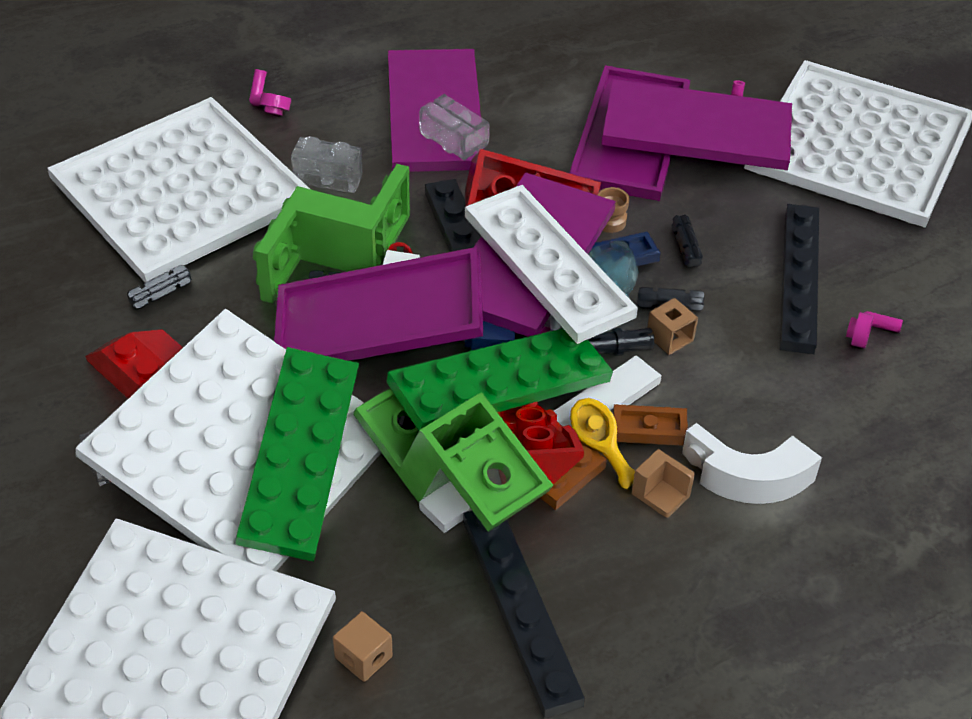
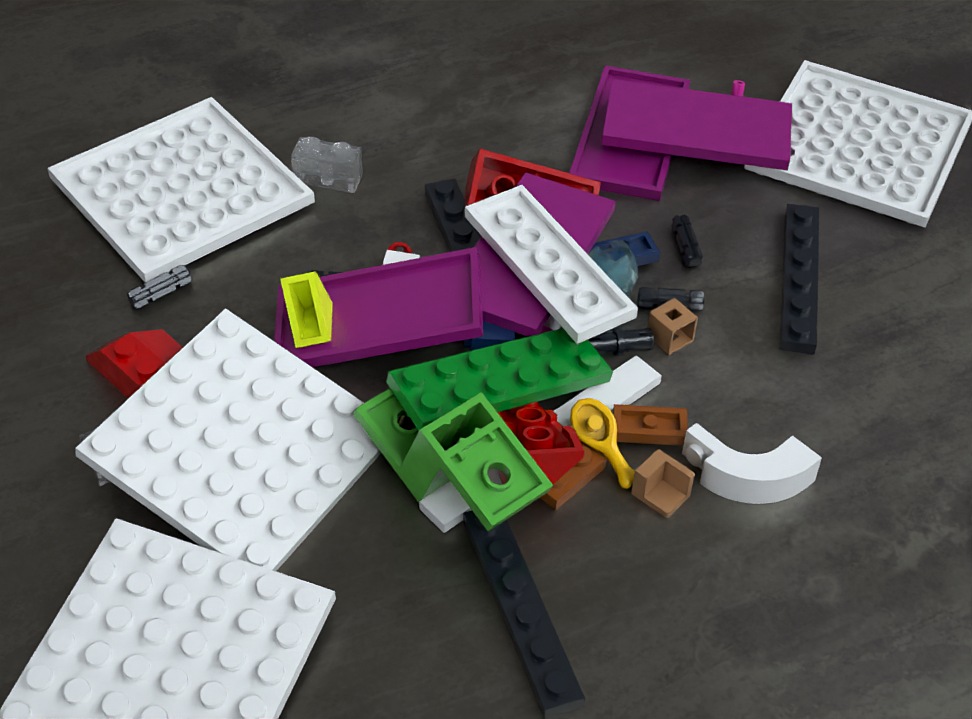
(273, 103): dark pink plate -> none
(298, 455): green plate -> none
(308, 309): none -> neon yellow slope
(331, 232): bright green bracket -> none
(363, 646): medium nougat piece -> none
(415, 81): magenta tile -> none
(453, 127): clear brick -> none
(619, 218): medium nougat wheel -> none
(860, 327): dark pink plate -> none

